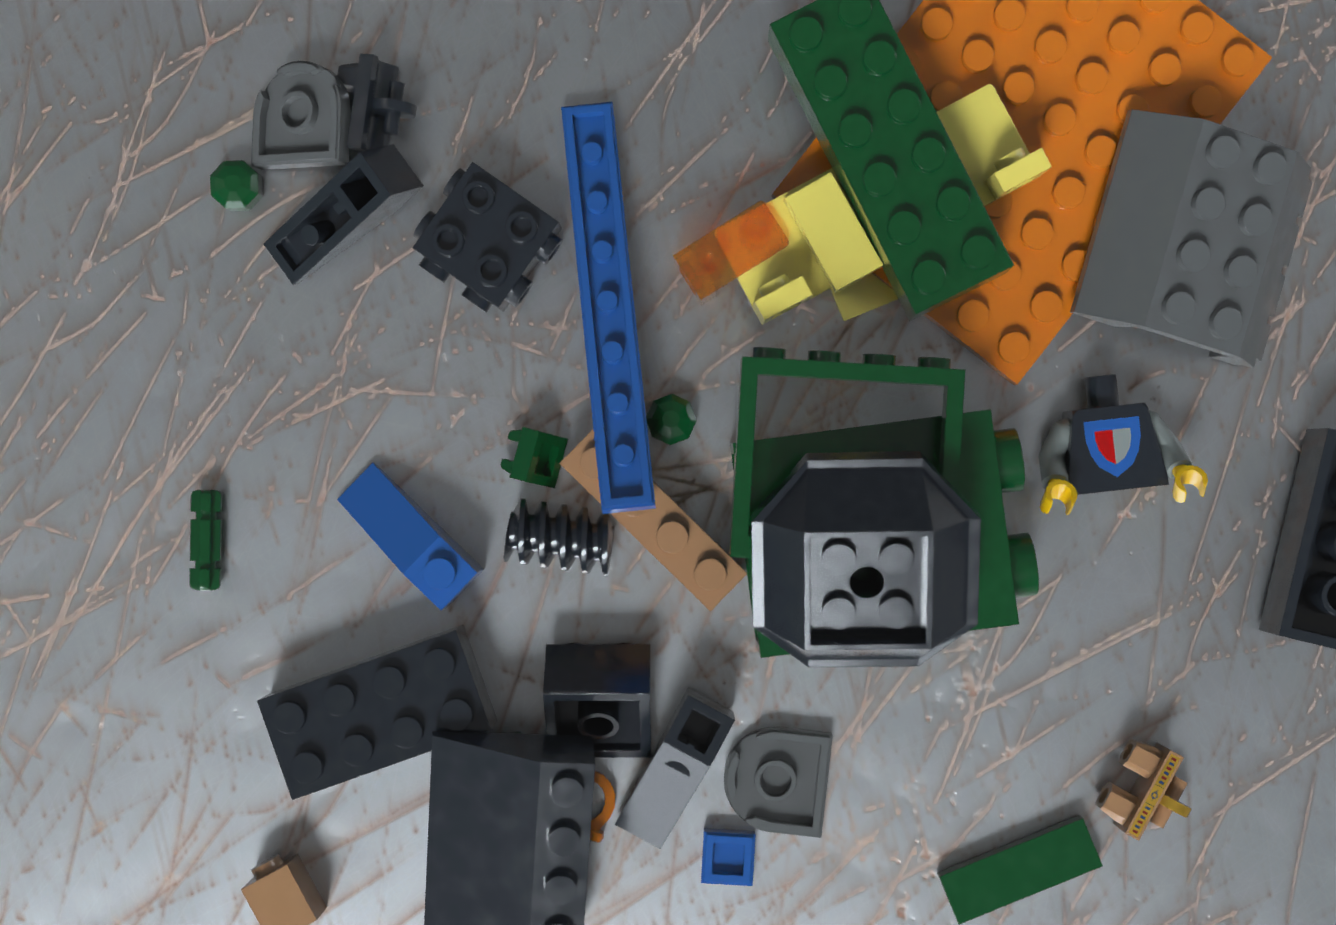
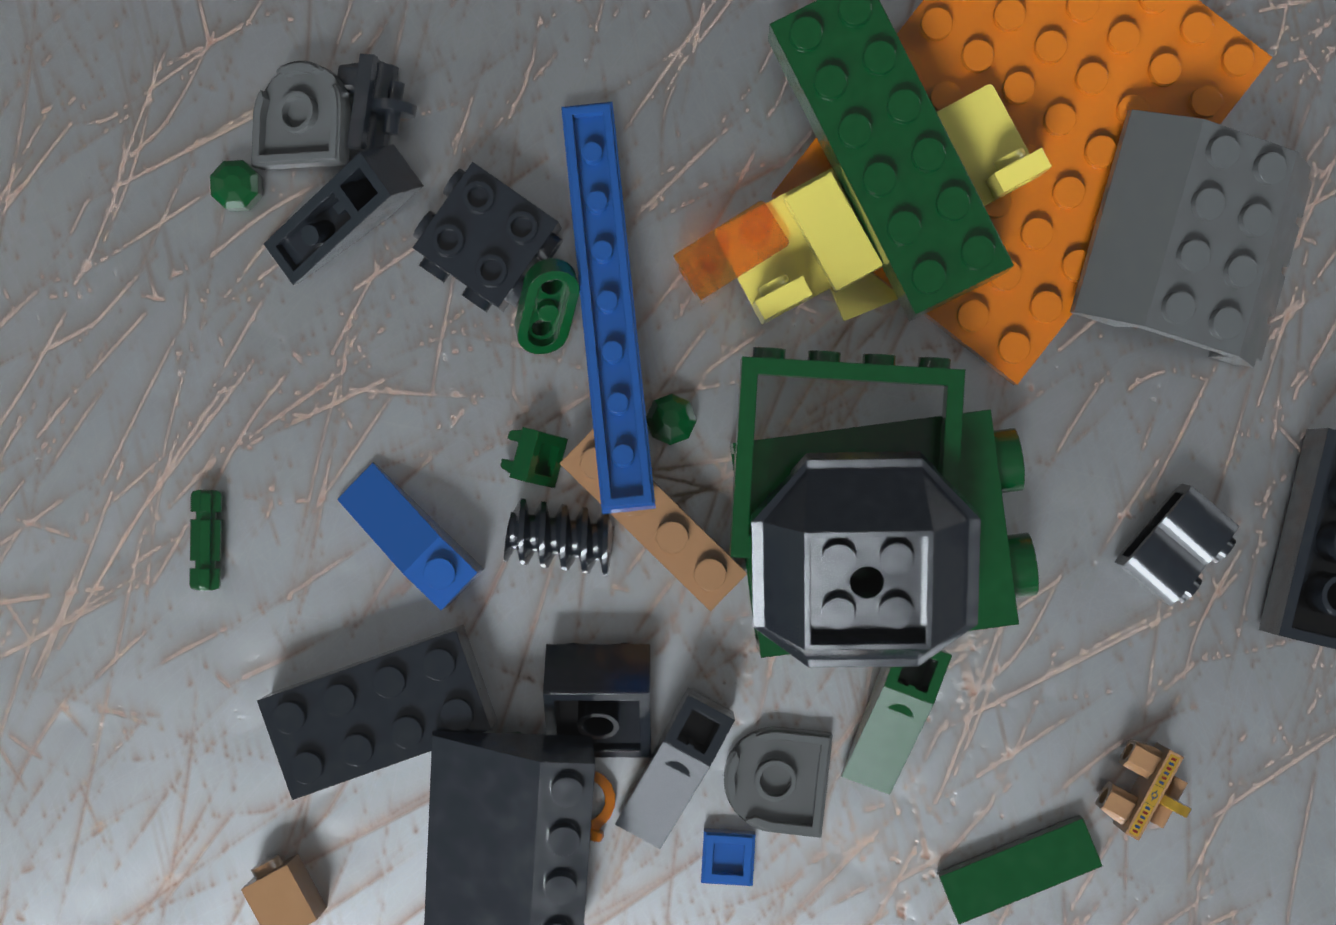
(546, 301): none -> dark green plate
(894, 721): none -> slope
(1112, 450): torso -> none
(1178, 545): none -> black brick

